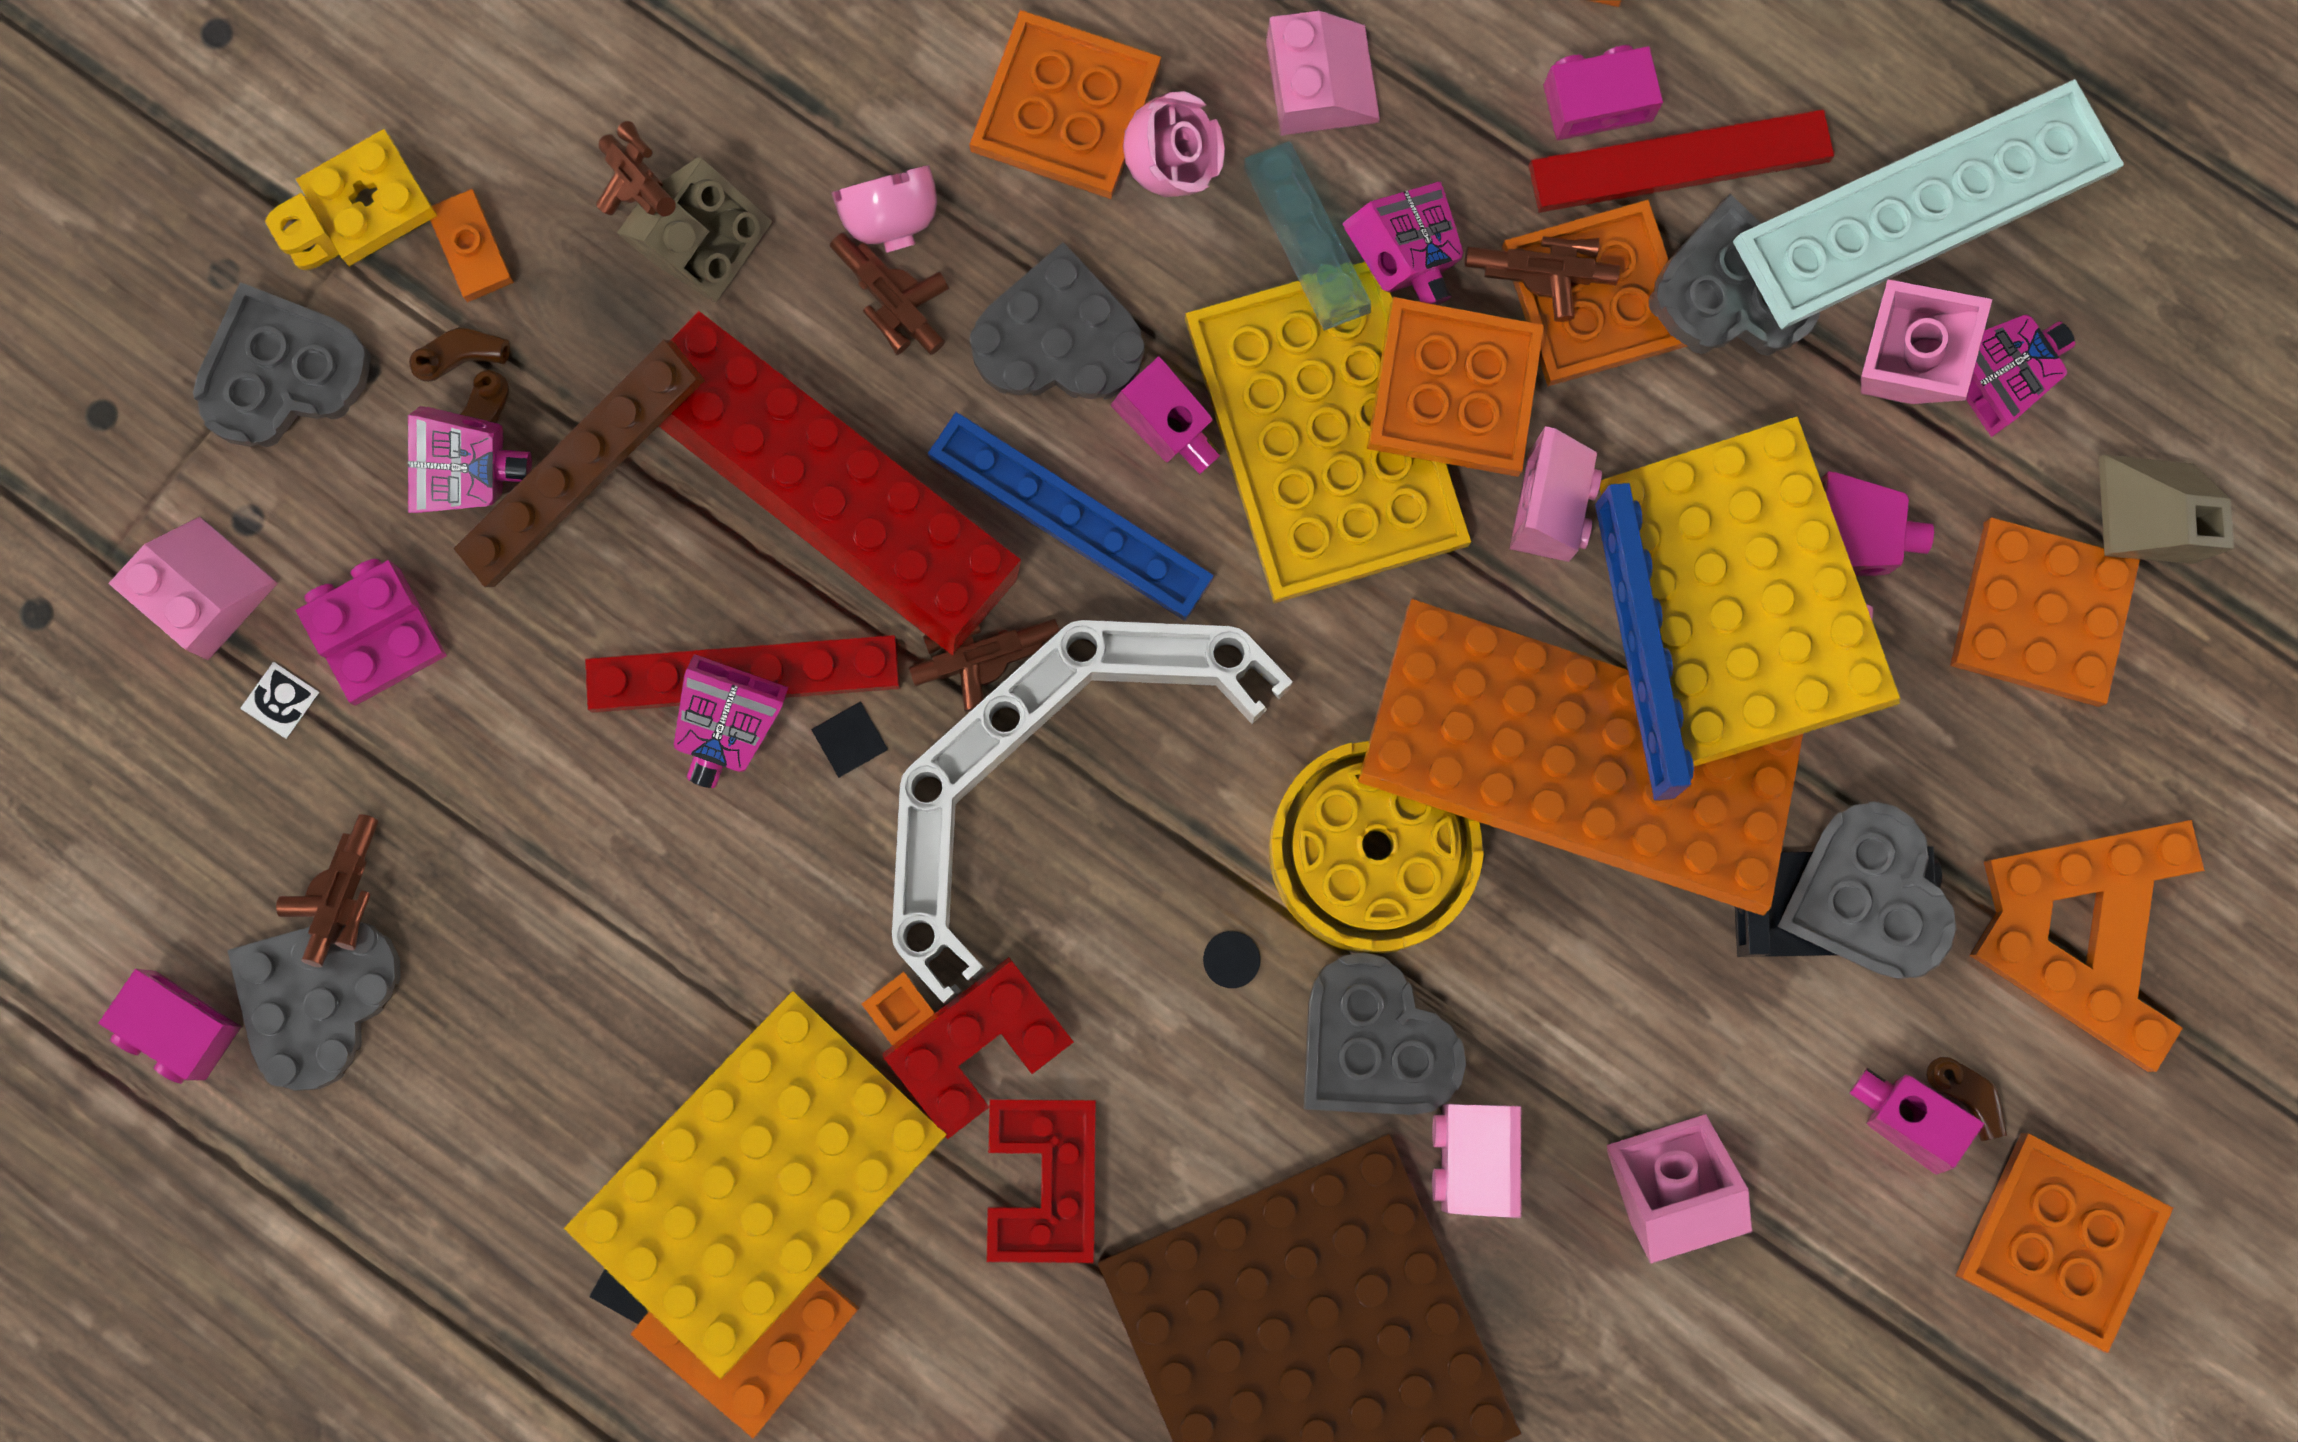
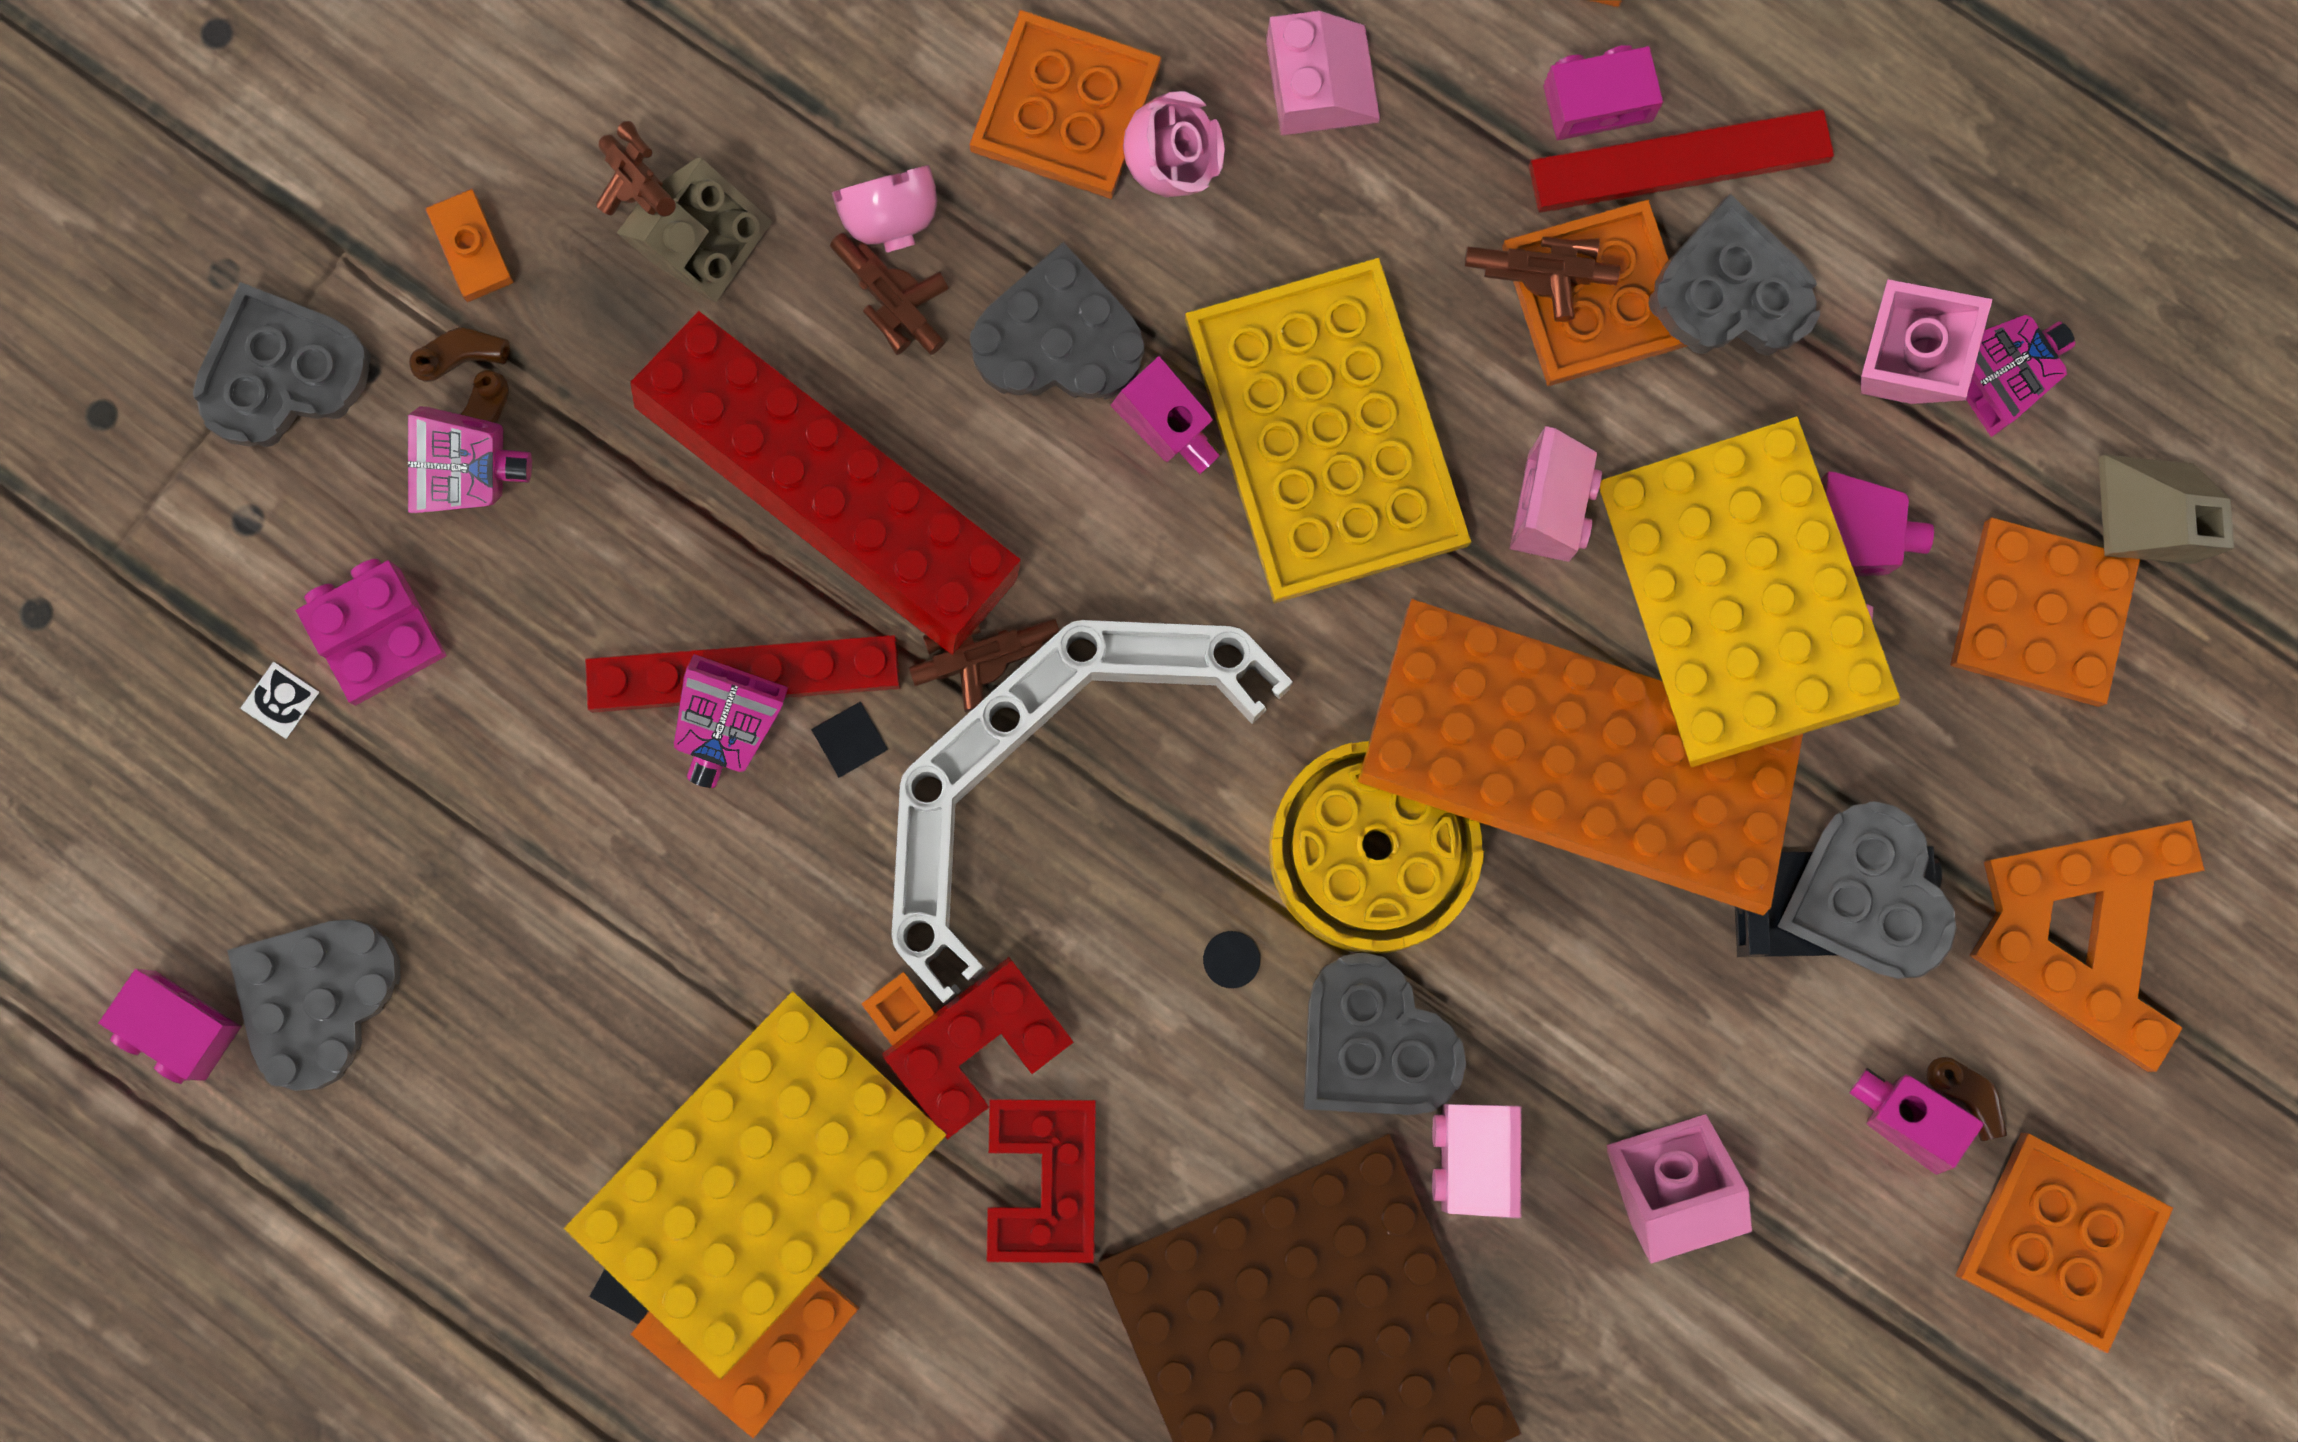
(194, 586): bright pink slope -> none
(331, 896): copper piece -> none
(334, 219): yellow plate -> none
(579, 463): reddish brown plate -> none
(1070, 516): blue plate -> none
(1307, 235): clear light blue plate -> none
(1408, 241): dark pink torso -> none
(1455, 387): orange plate -> none
(1647, 661): blue plate -> none
(1927, 204): light aqua plate -> none

